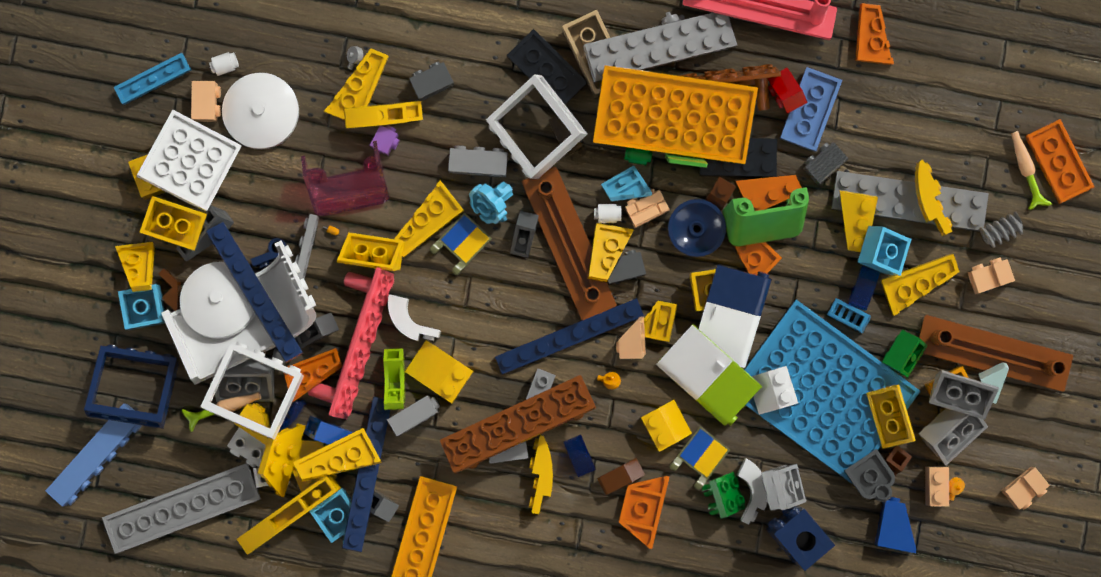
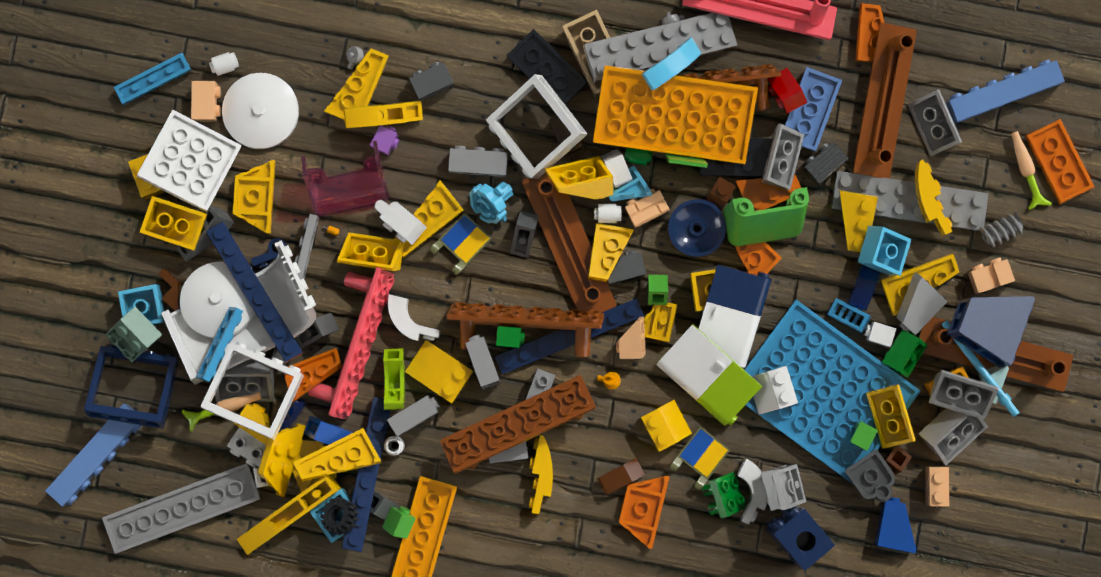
(133, 334): none -> sand green slope
(138, 264): yellow wing -> none
(222, 338): none -> dark azure plate
(255, 196): none -> yellow wing
(330, 514): none -> black tyre
(388, 445): none -> white brick
(399, 522): none -> bright green brick
(400, 220): none -> white hinge
(482, 362): none -> light grey slope
(510, 336): none -> green brick
(536, 317): none -> dark orange piece
(579, 455): clear blue slope -> none
(582, 178): none -> yellow slope
(617, 166): none -> white slope
(657, 289): none -> bright green brick
(672, 64): none -> medium azure slope
(782, 157): none -> light grey slope
(863, 435): none -> bright green panel
(880, 334): none -> white brick
(884, 100): none -> dark orange piece
(919, 305): none -> light grey slope
(934, 123): none -> light grey slope
(956, 486): light orange piece -> none
(992, 326): none -> slope
(1004, 92): none -> medium blue brick
(1004, 399): none -> medium azure bar
(1025, 488): light nougat brick -> none

